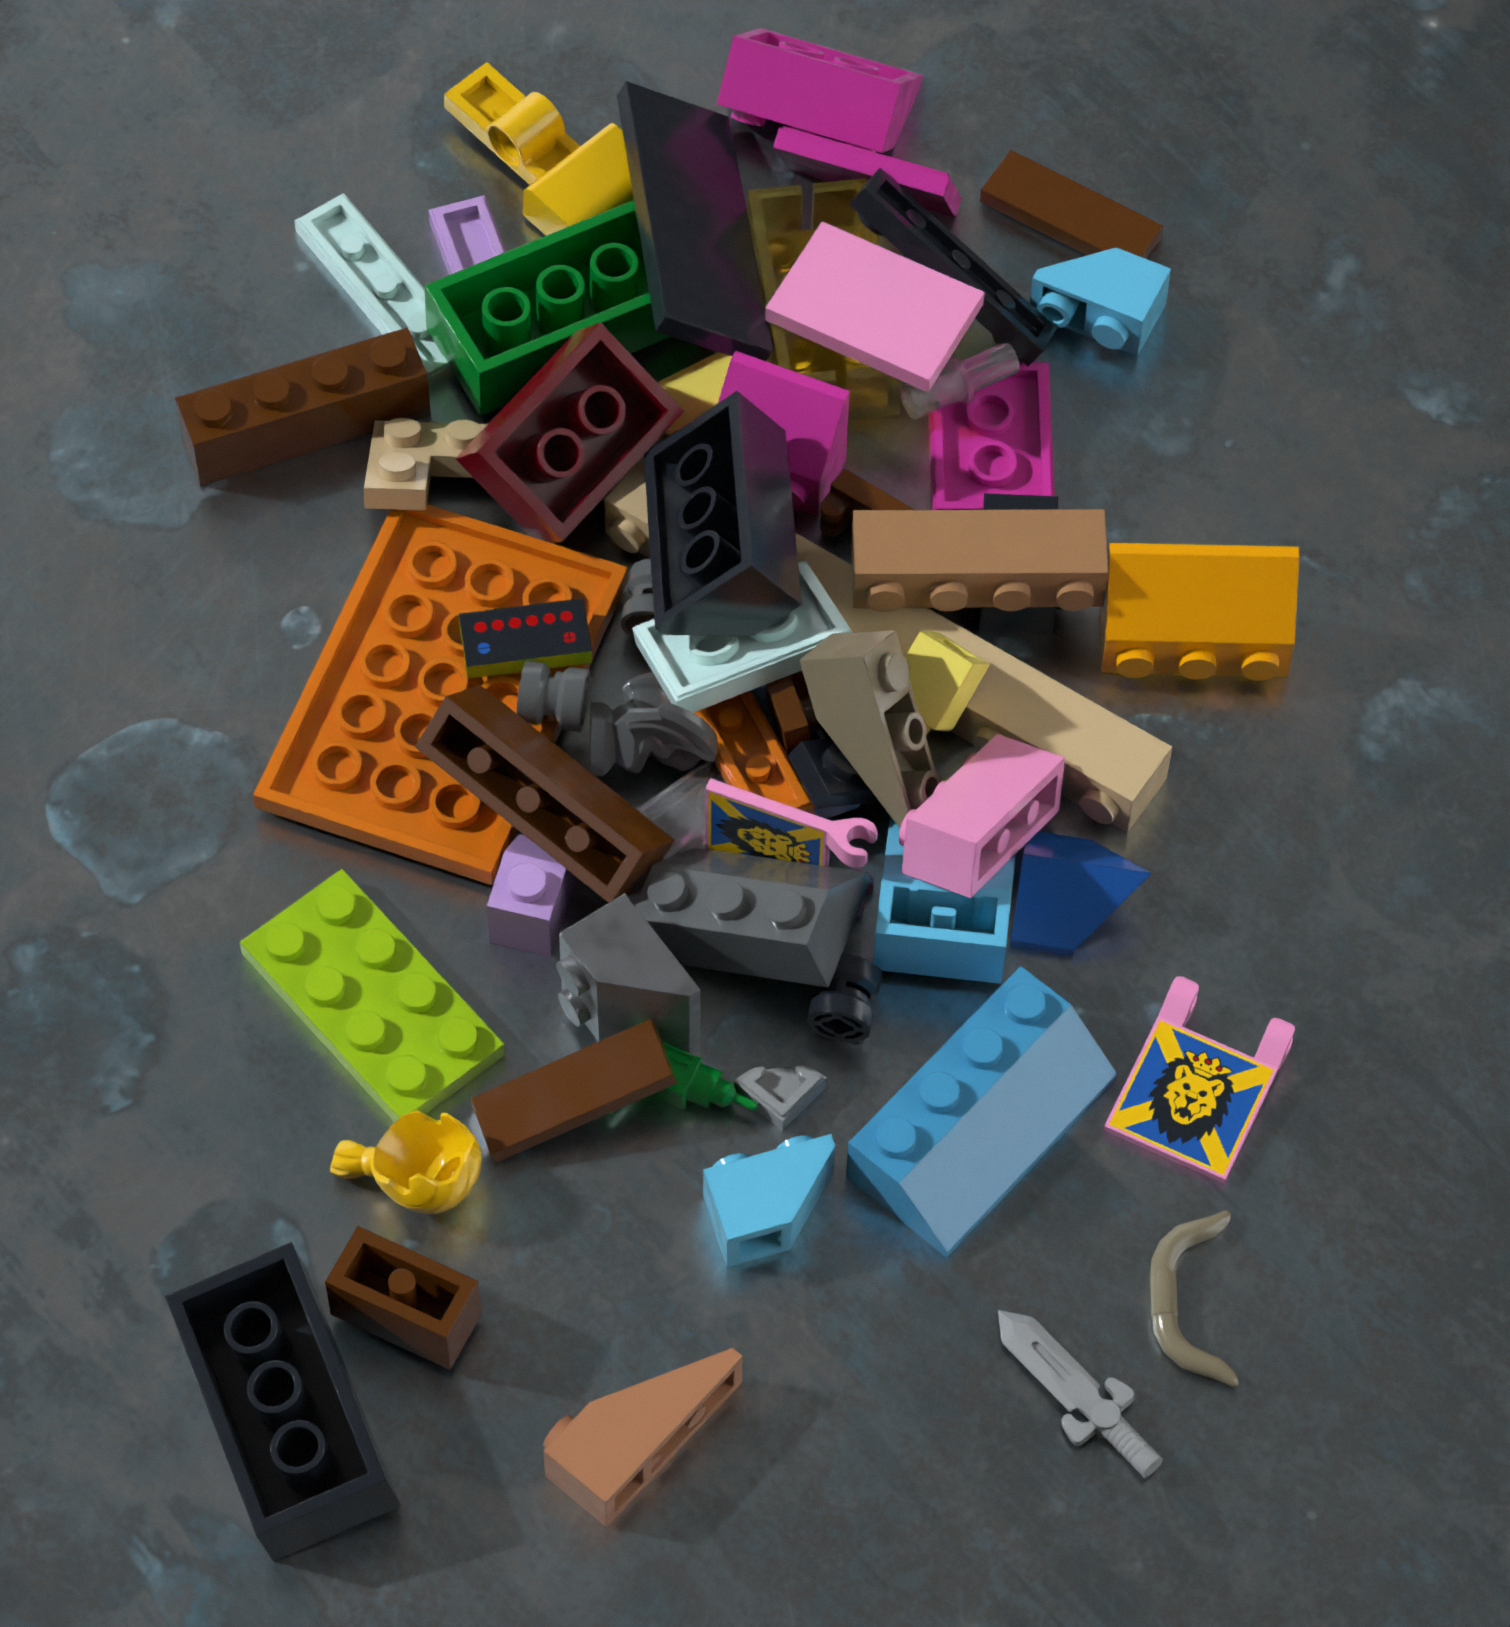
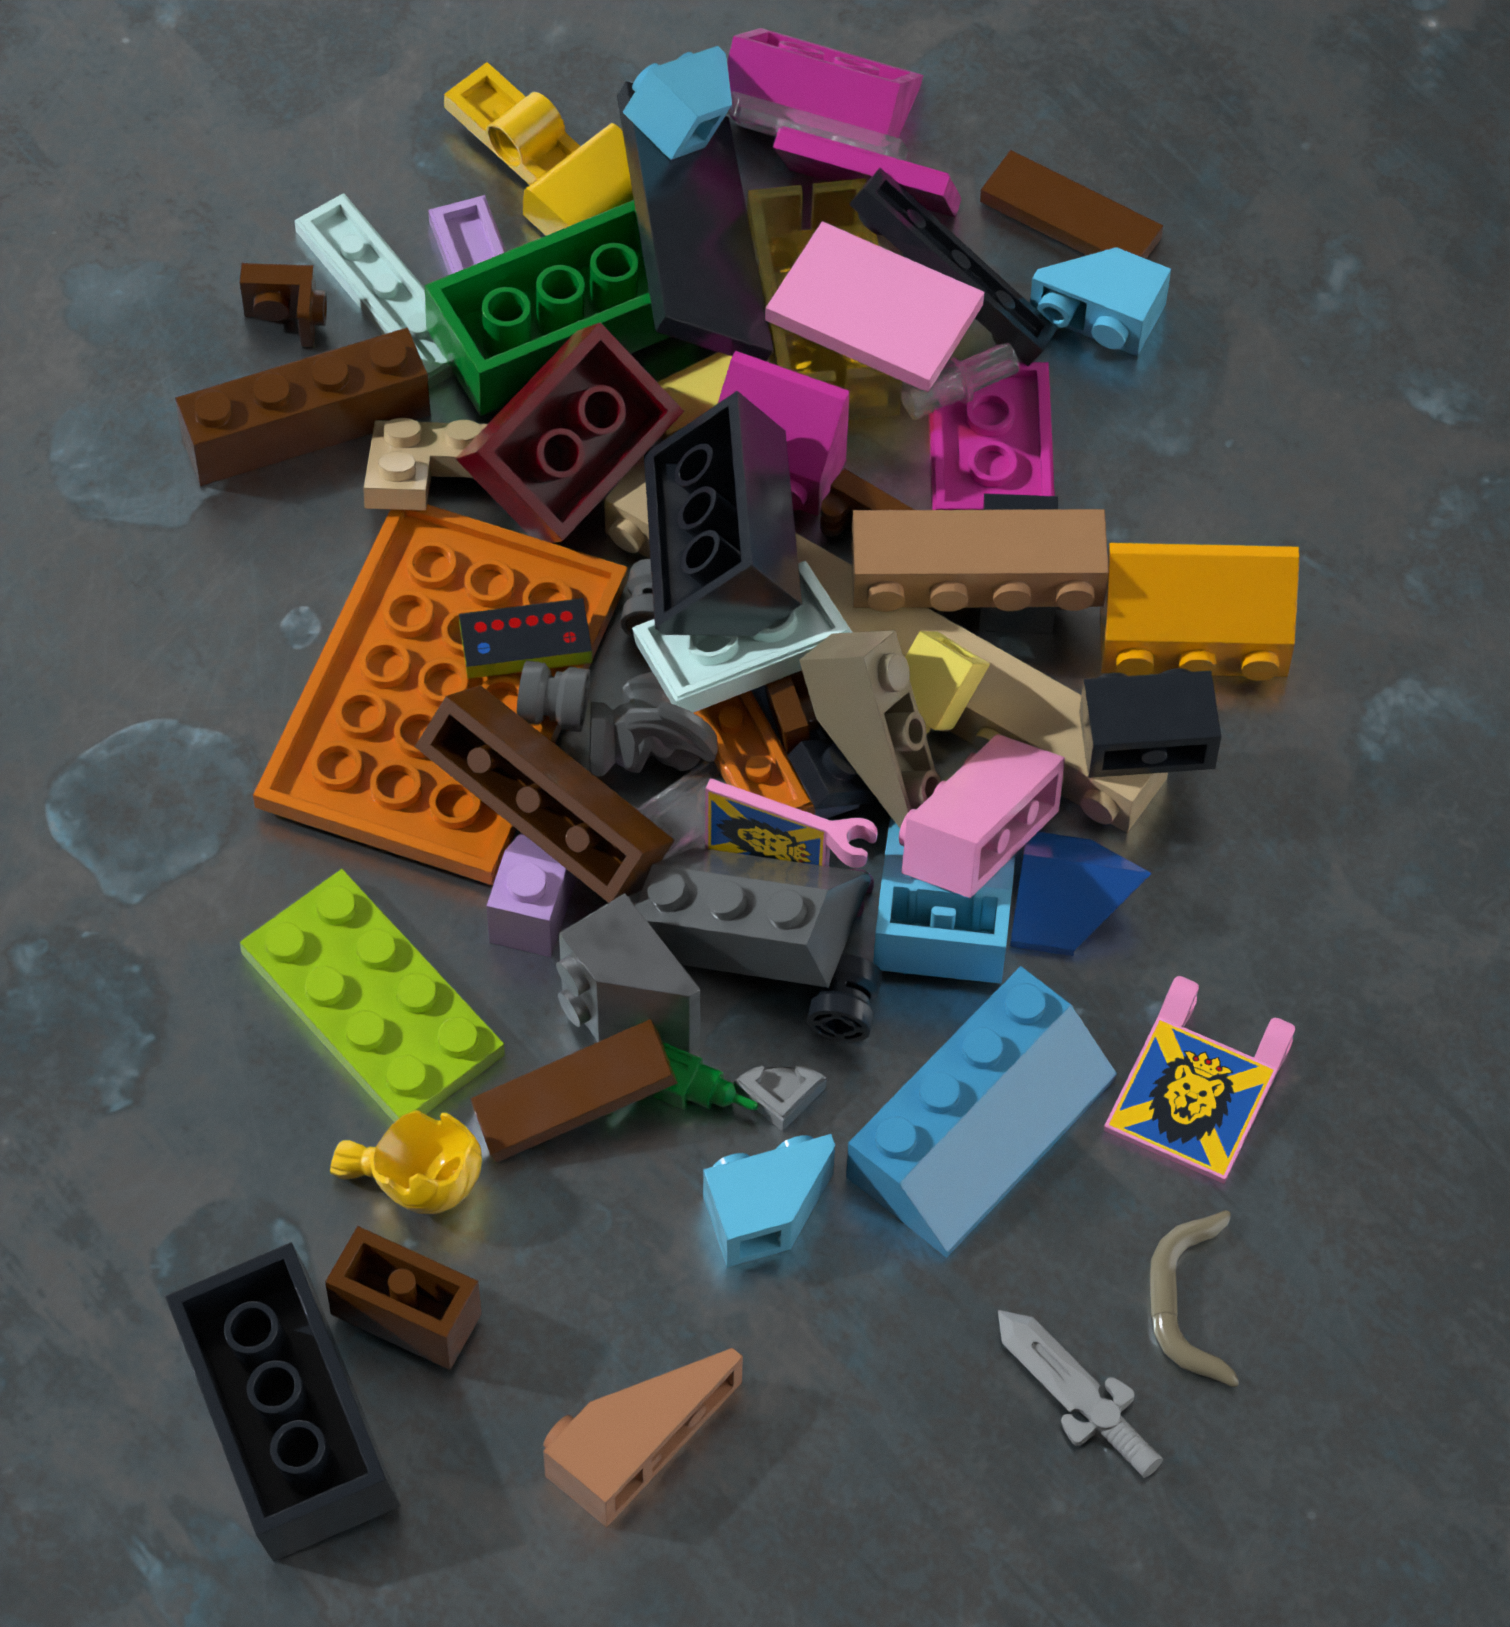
(282, 293): none -> reddish brown bracket
(682, 101): none -> medium azure slope
(770, 116): none -> clear tile
(1149, 723): none -> black brick

